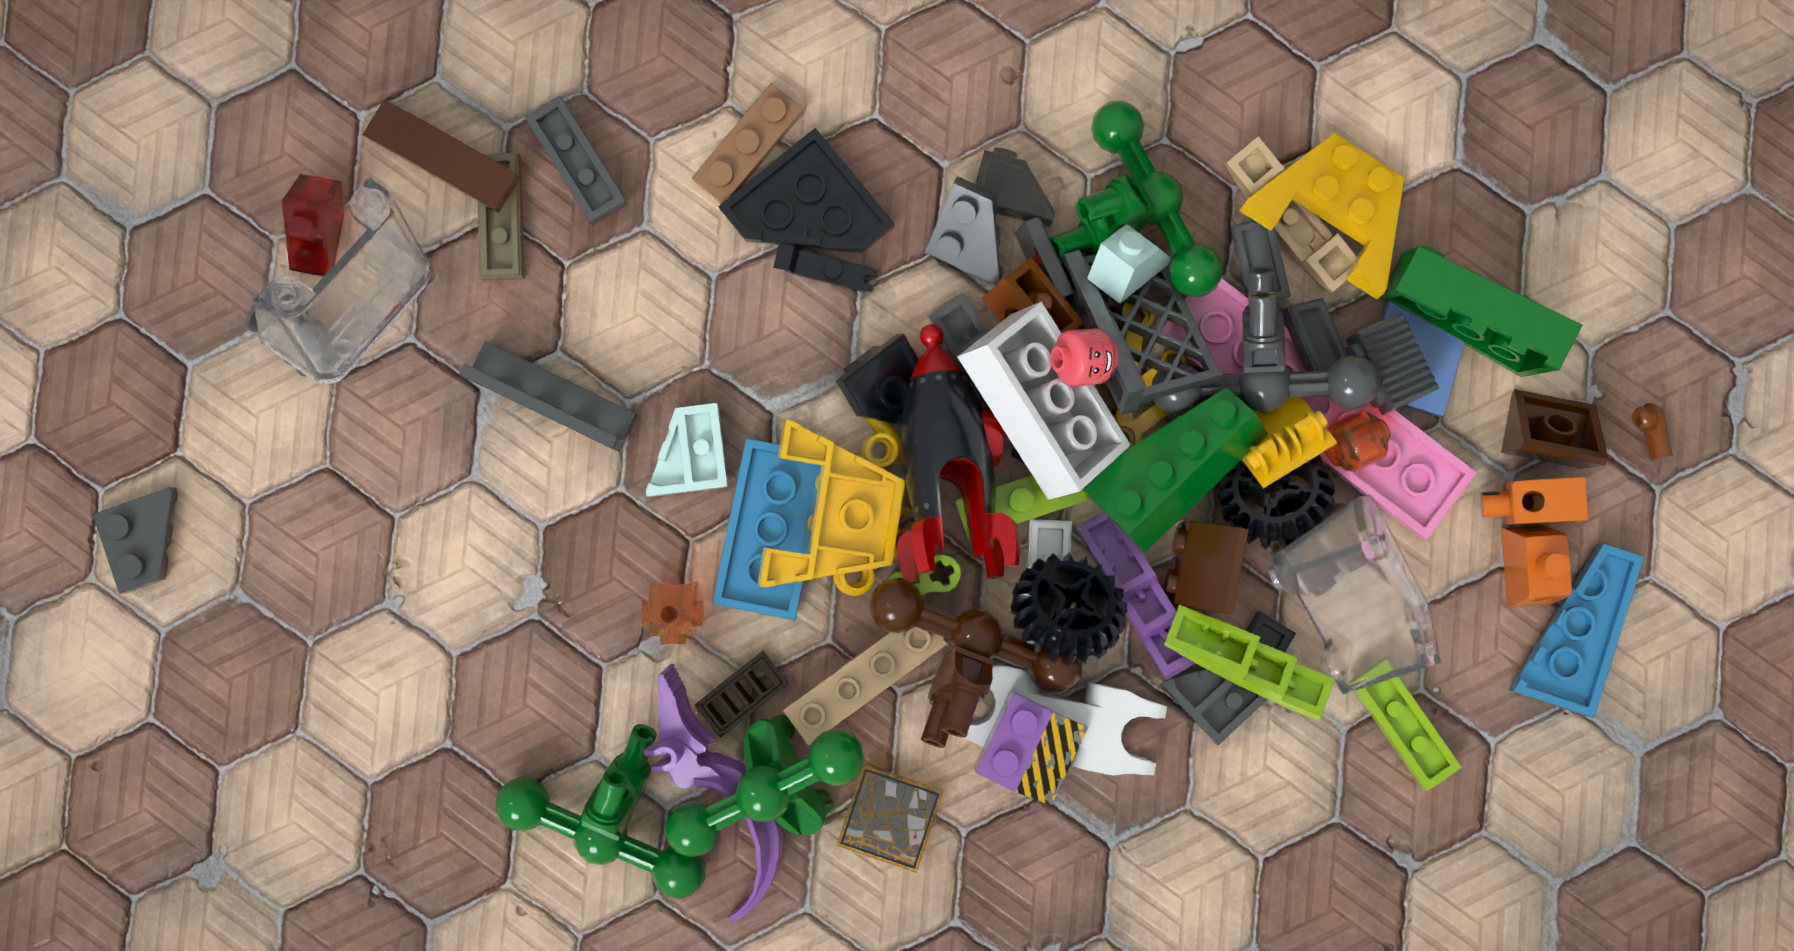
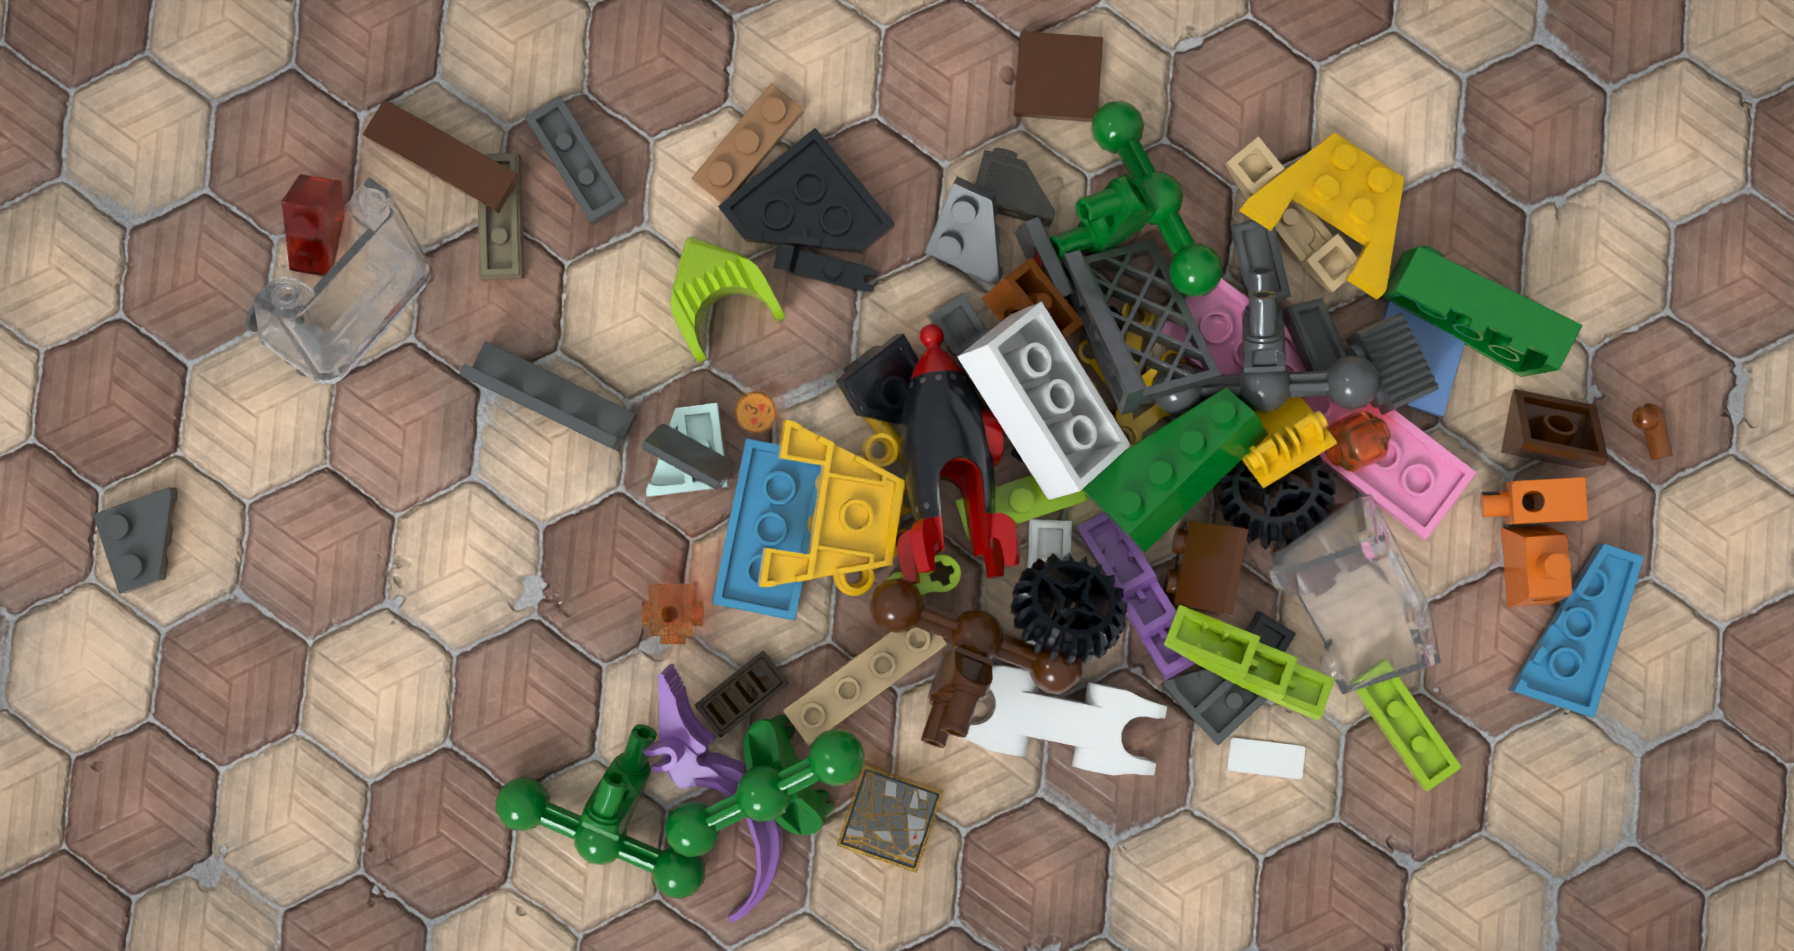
(688, 456): none -> dark grey slope
(706, 276): none -> lime animal
(755, 412): none -> clear orange tile
(1030, 748): slope -> none
(1058, 76): none -> reddish brown tile
(1084, 357): coral head -> none
(1126, 263): light aqua slope -> none
(1266, 758): none -> white sticker

